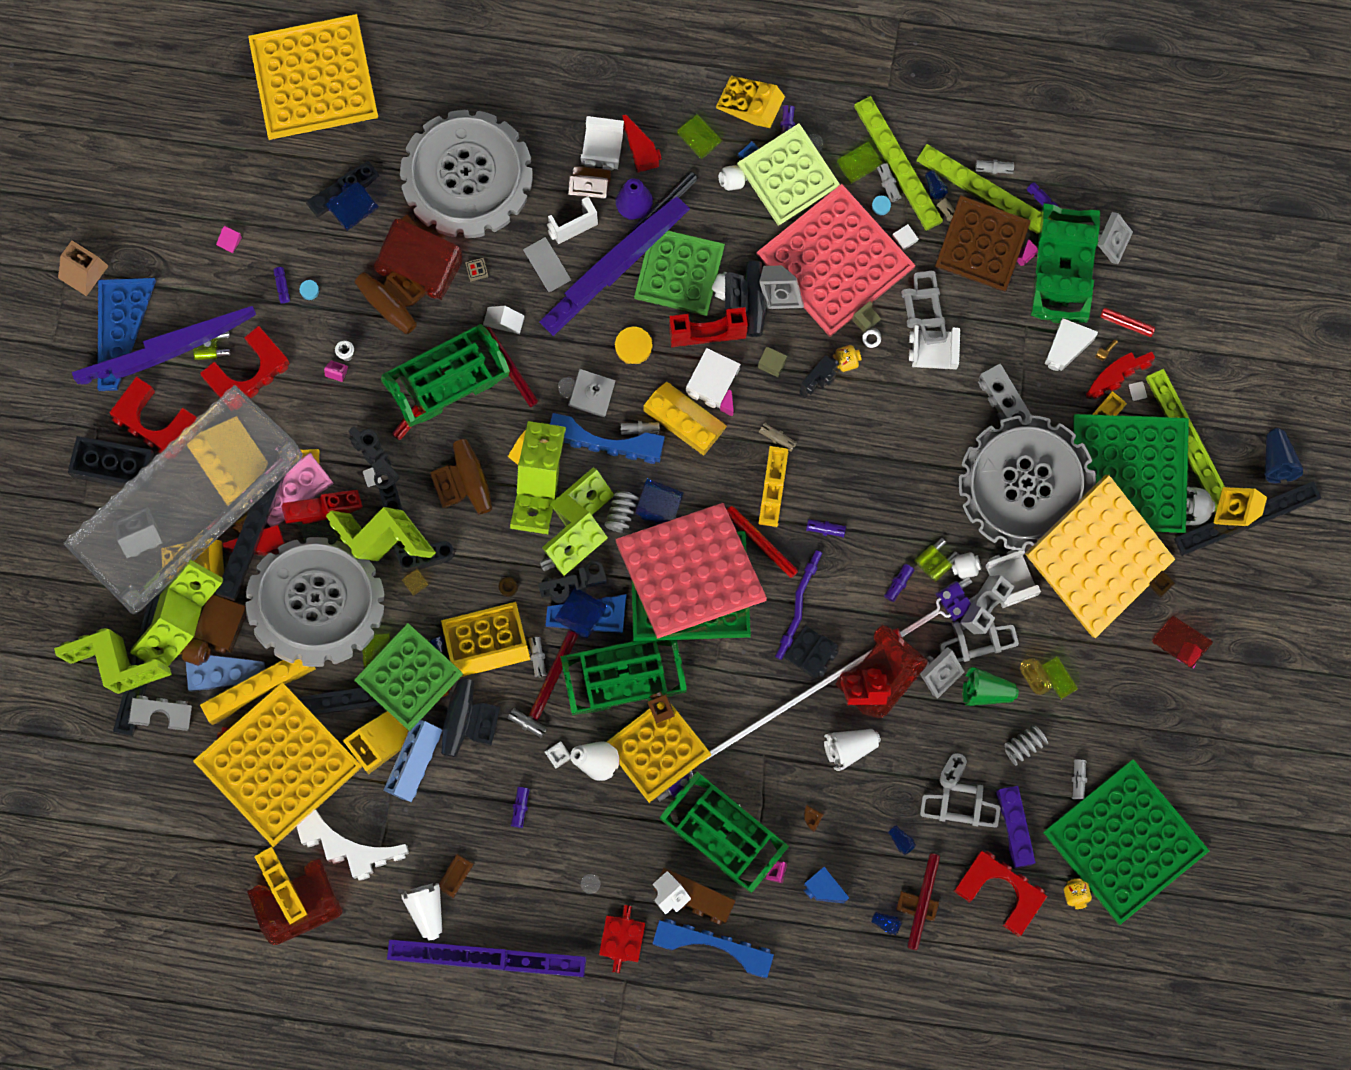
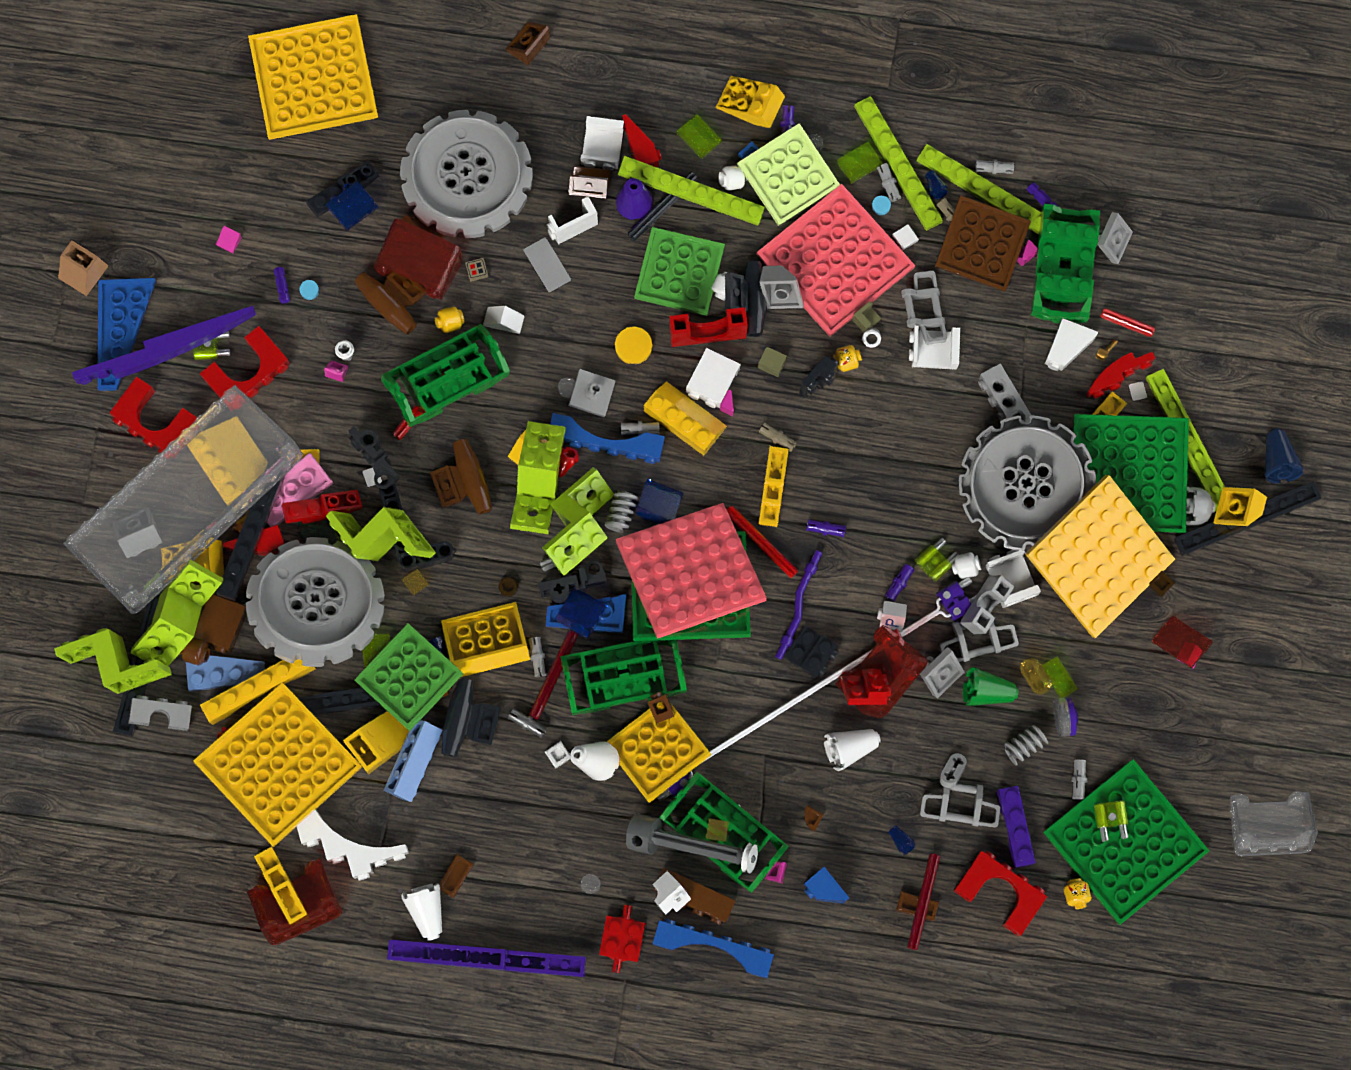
(107, 461): black brick -> none
(449, 319): none -> yellow head
(515, 375): dark red axle -> none
(520, 807): dark purple pin -> none
(529, 42): none -> reddish brown slope
(568, 458): none -> red animal
(613, 264): dark purple slope -> none
(646, 835): none -> dark grey piece
(691, 191): none -> lime plate
(717, 830): none -> clear yellow tile
(887, 923): clear blue cone -> none
(892, 615): none -> white brick
(1065, 717): none -> clear piece
(1111, 815): none -> clear neon green piece
(1273, 826): none -> clear windscreen

